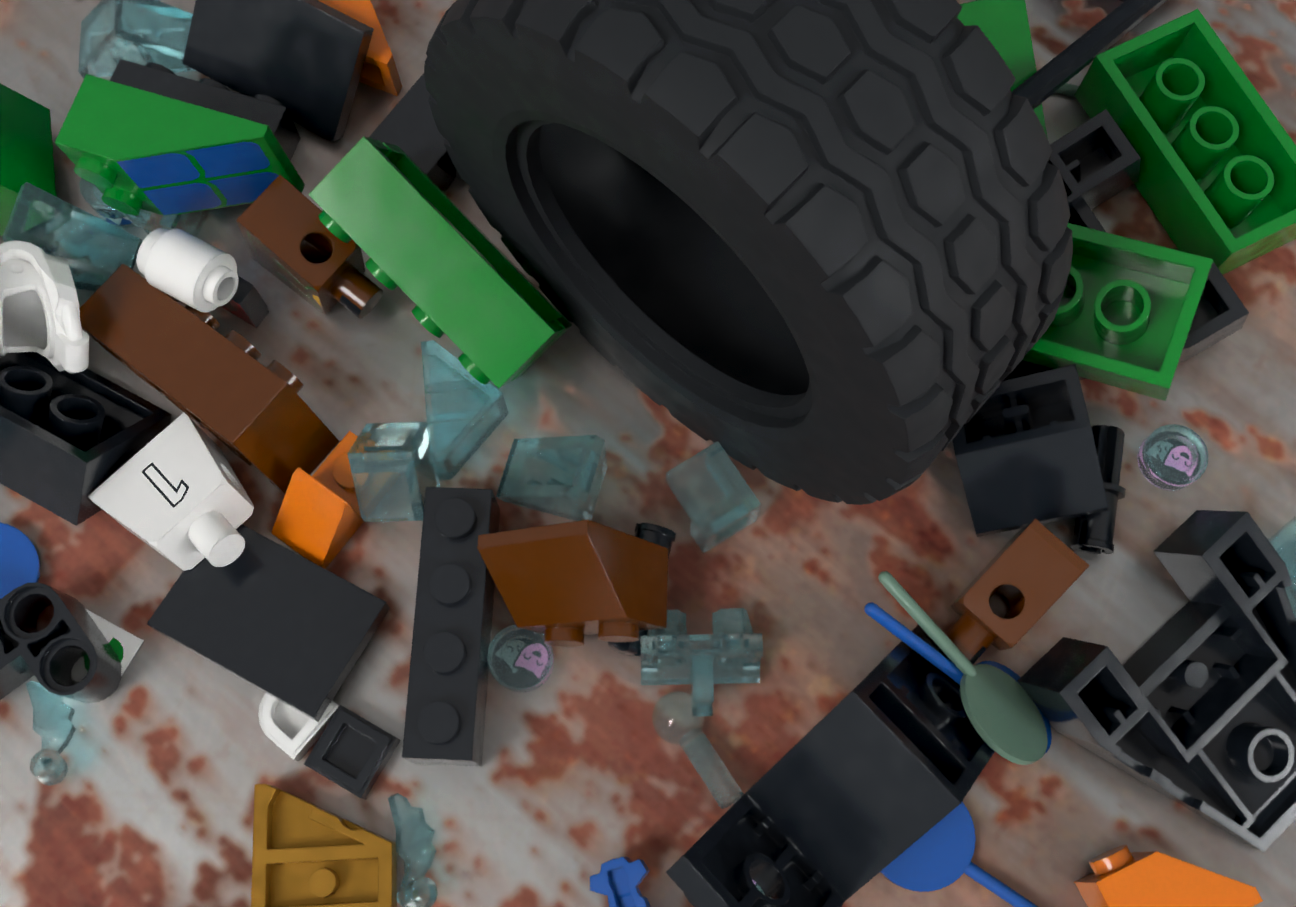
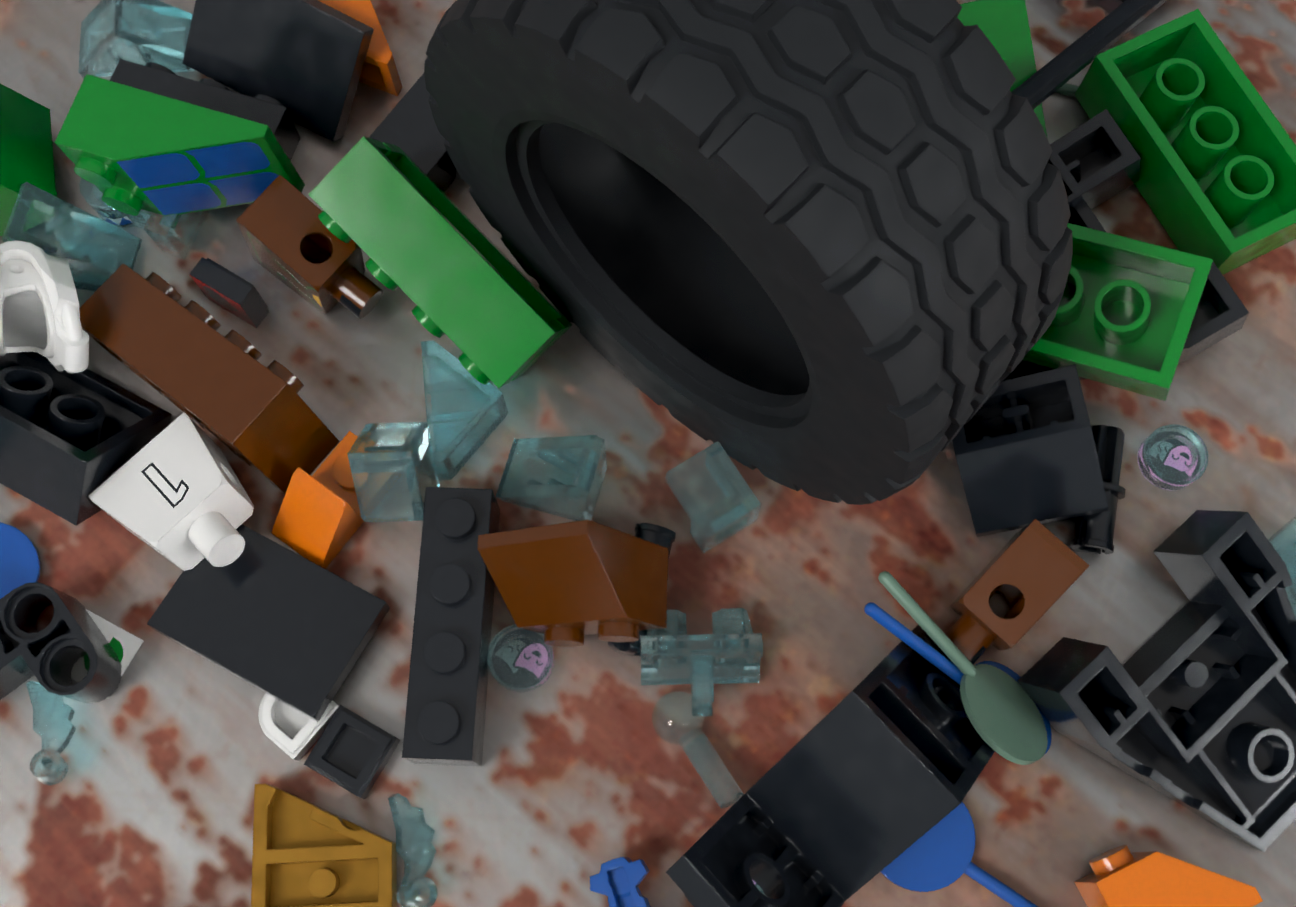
(188, 269): white brick -> none

